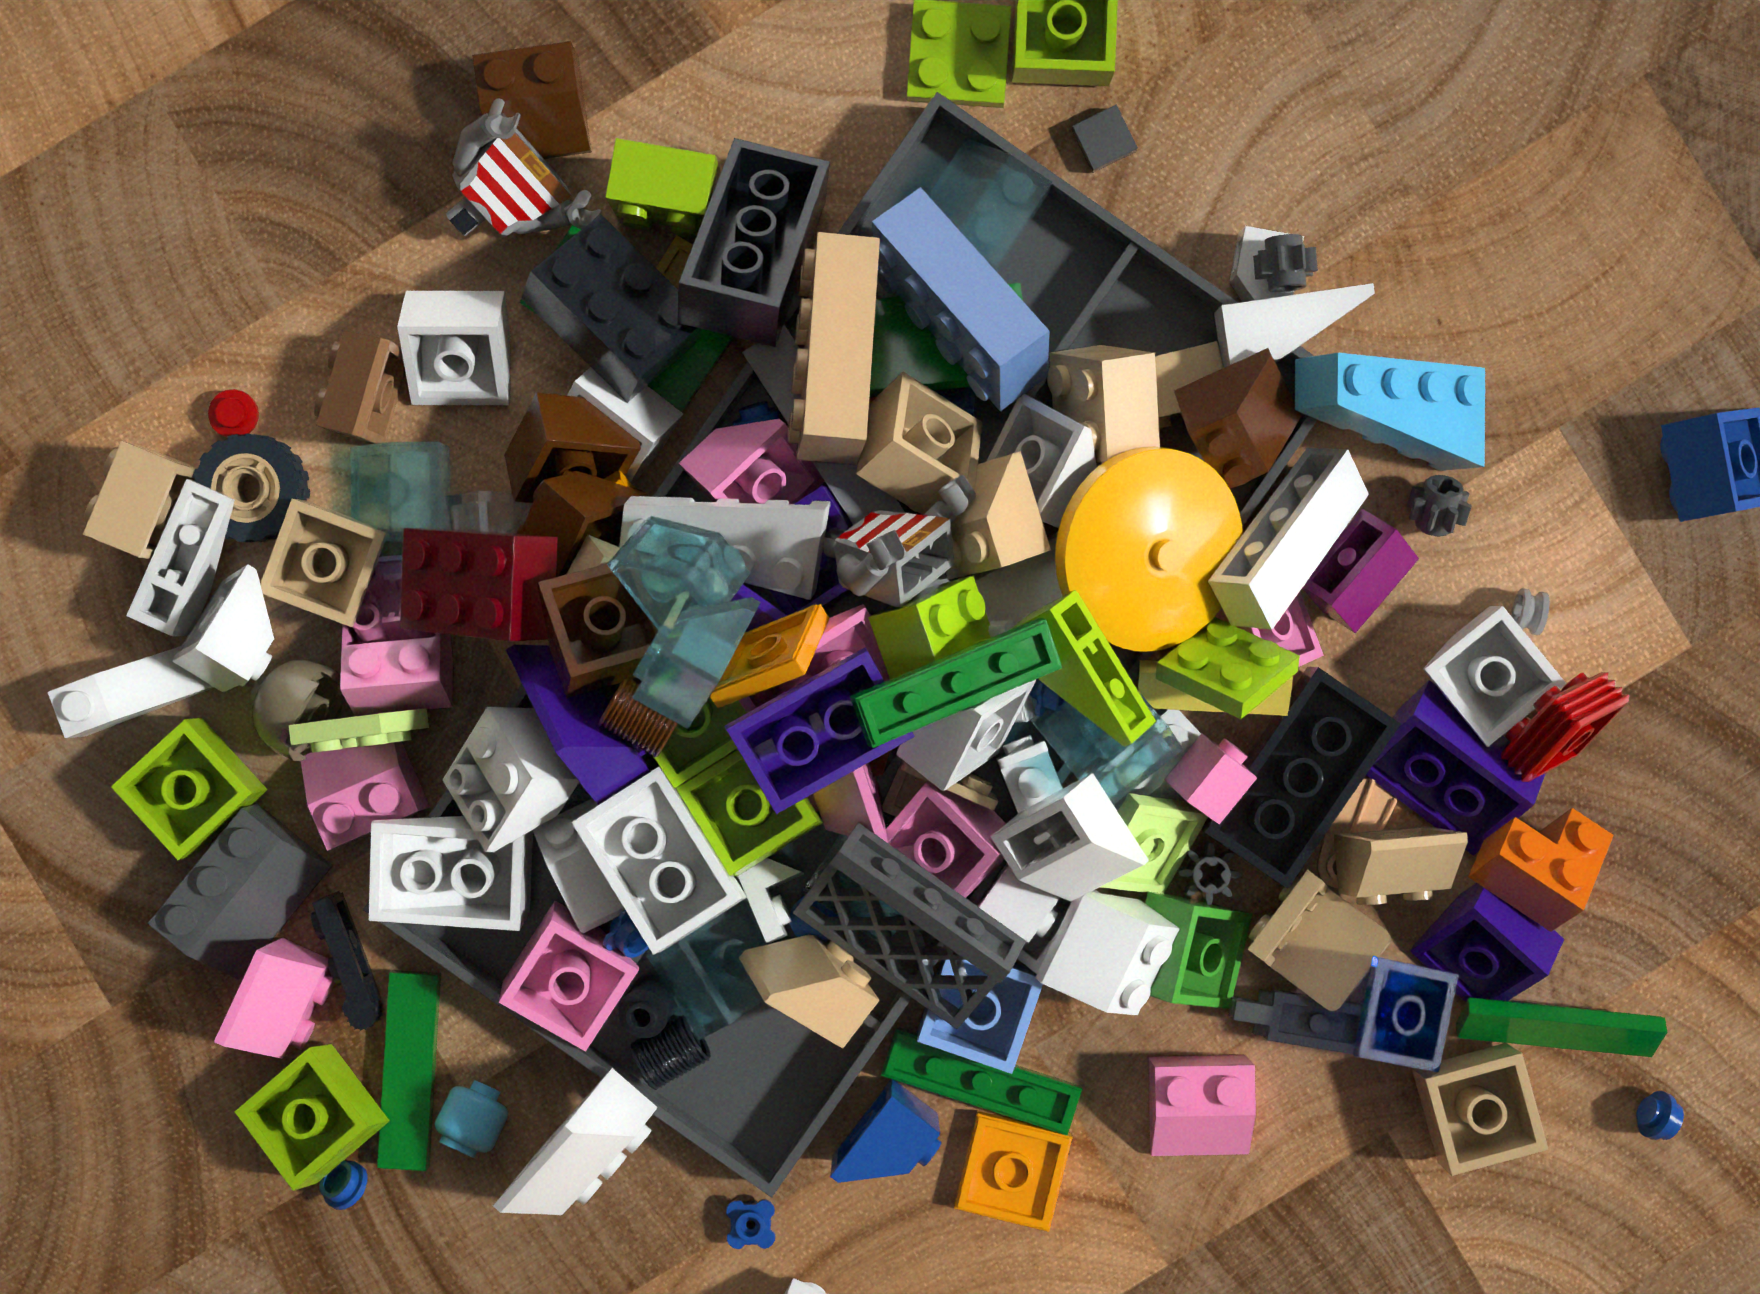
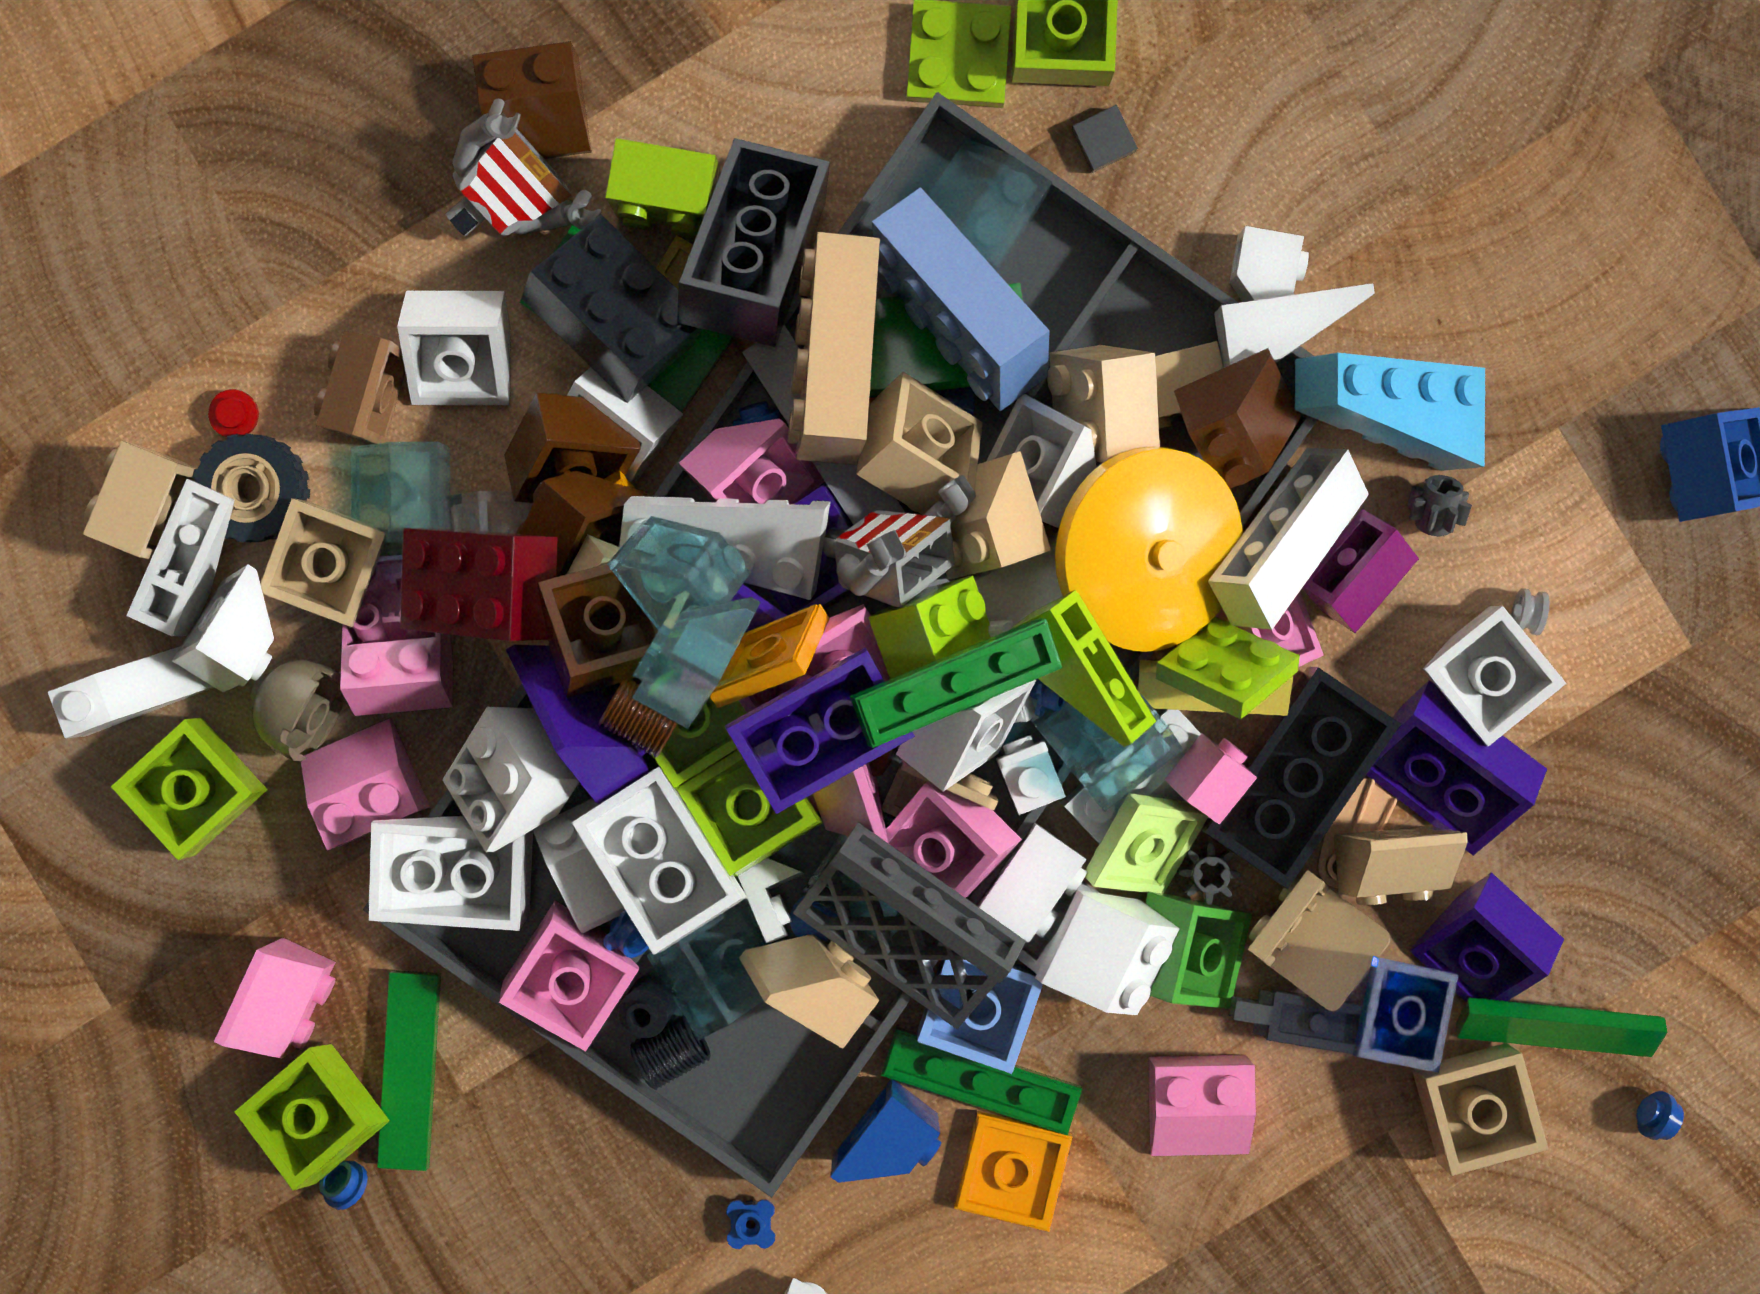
(240, 892): dark grey slope -> none
(348, 960): black hinge -> none
(359, 730): yellowish green plate -> none
(471, 1119): medium azure head -> none
(581, 1150): white slope -> none
(1070, 842): white slope -> none
(1285, 263): dark grey gear -> none
(1546, 871): orange brick -> none
(1563, 725): red brick -> none

